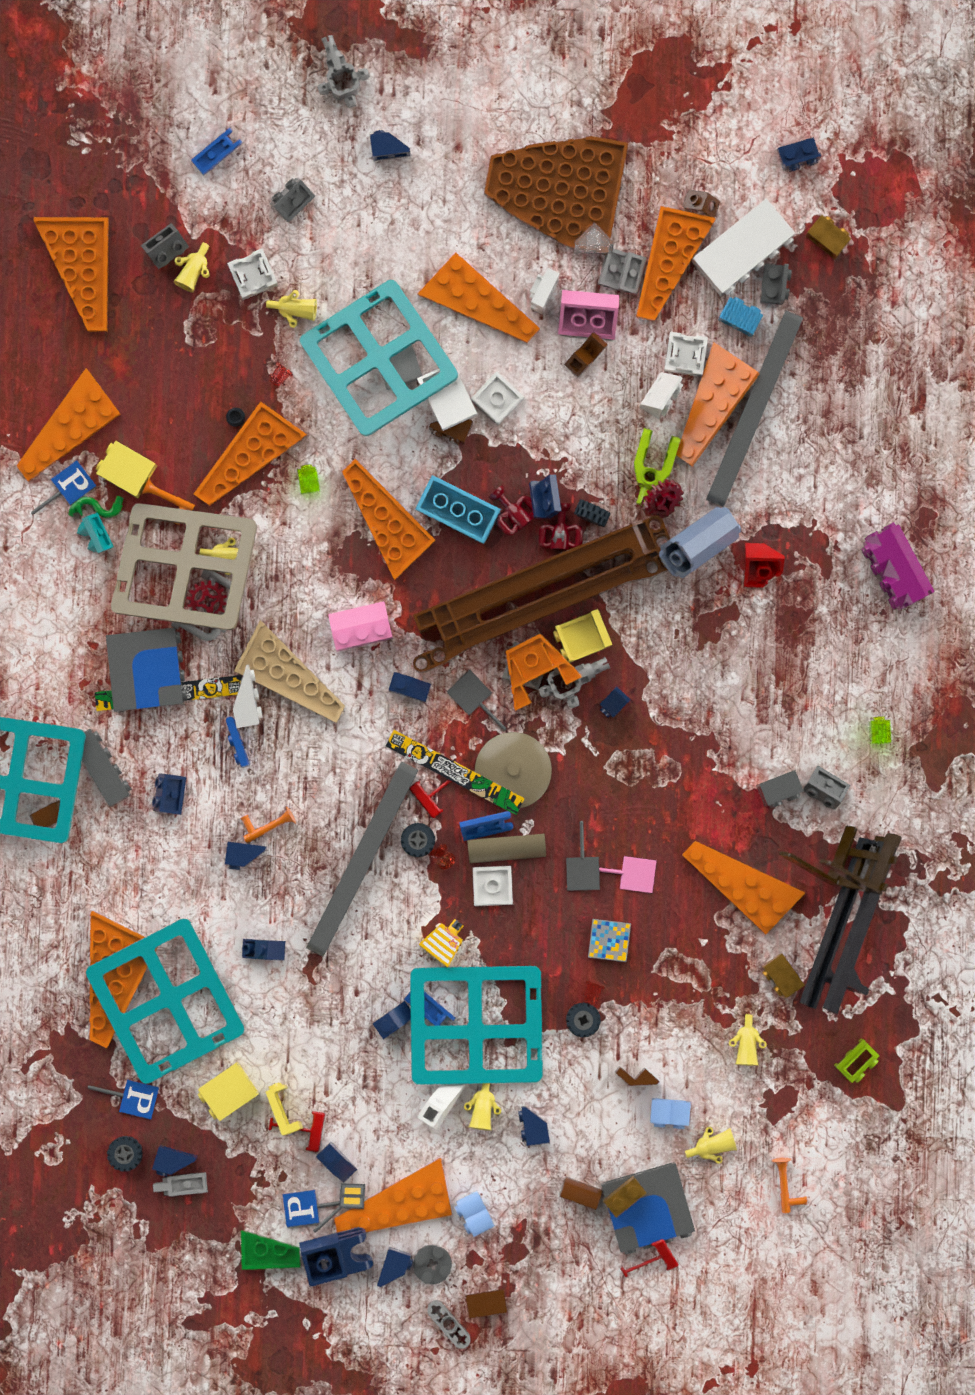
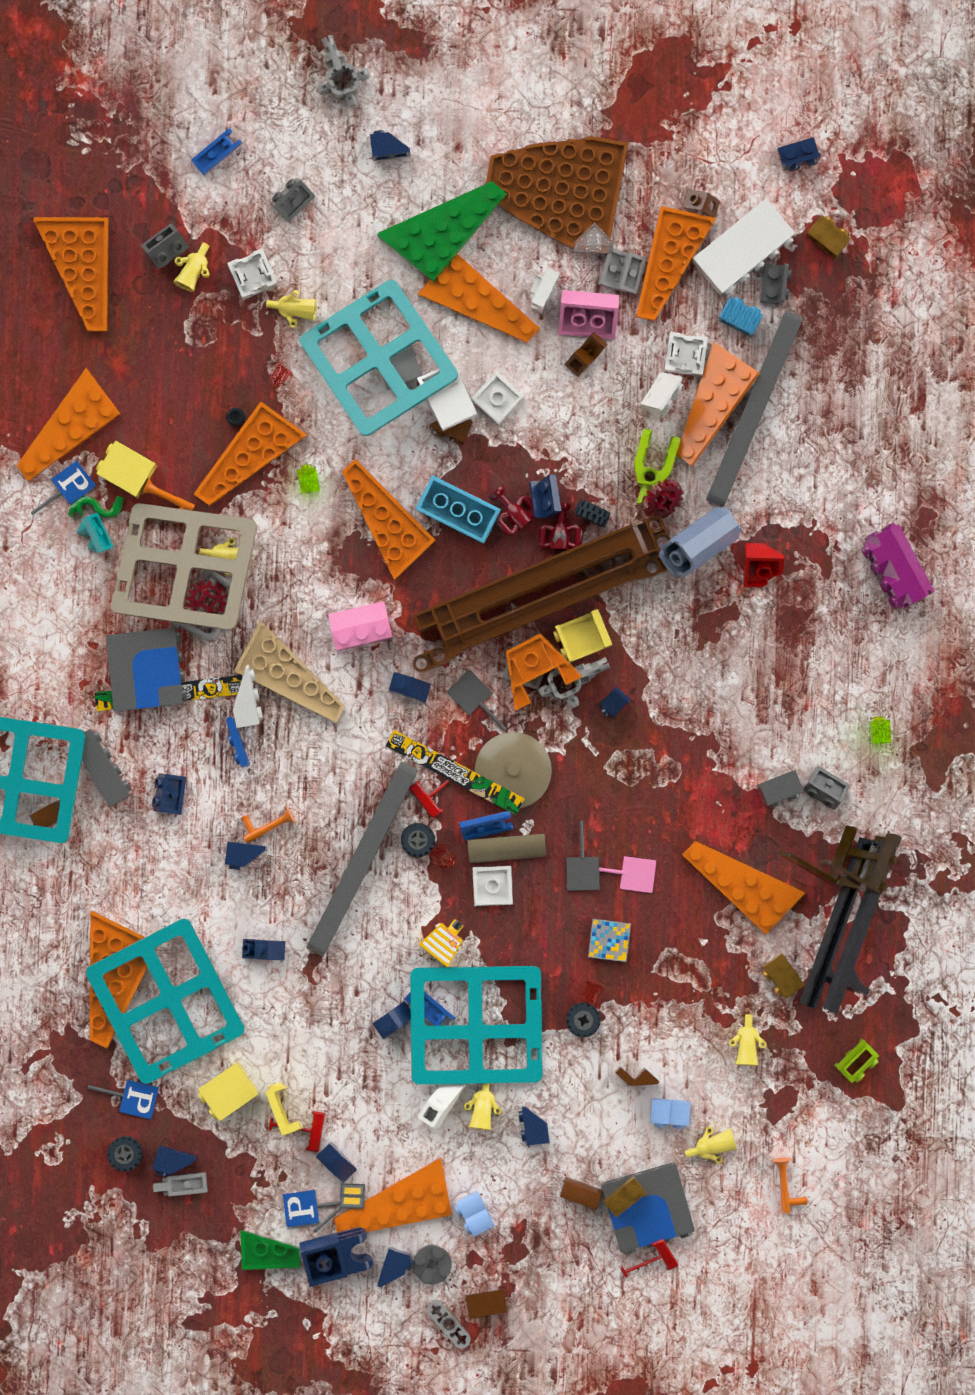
(440, 233): none -> green wing

